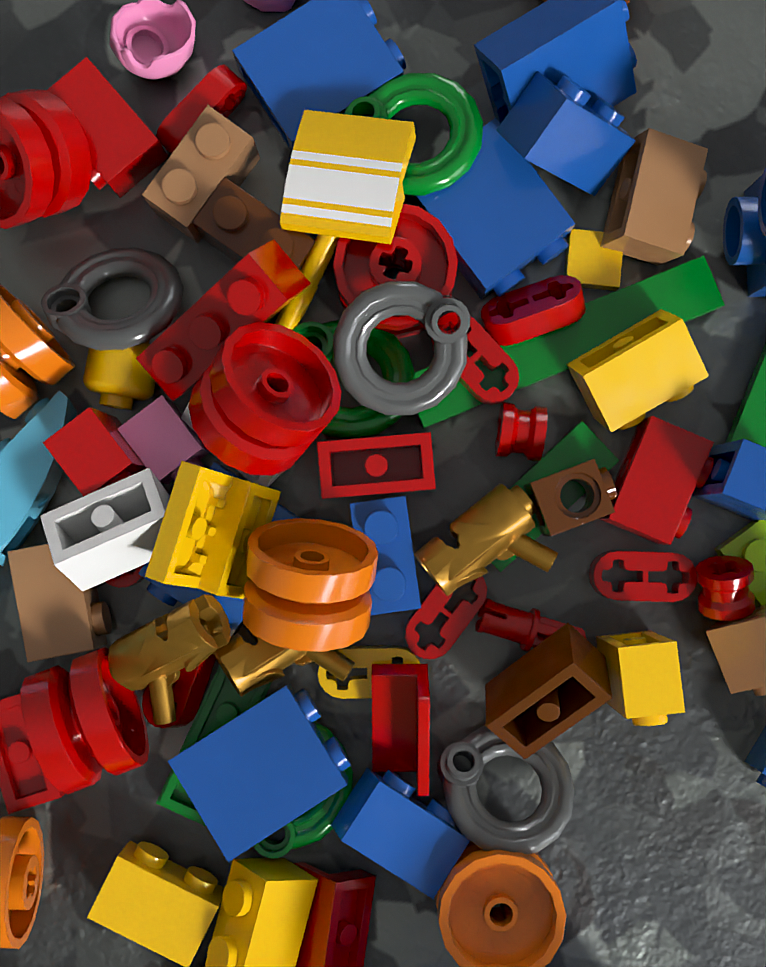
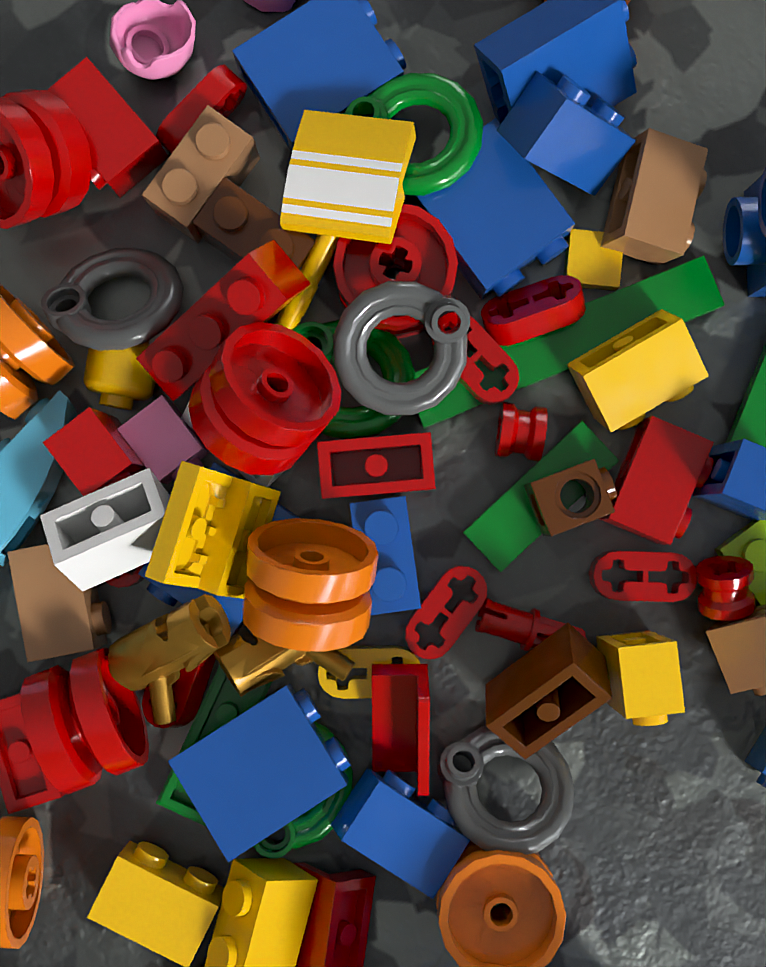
(484, 532): pearl gold piece -> none

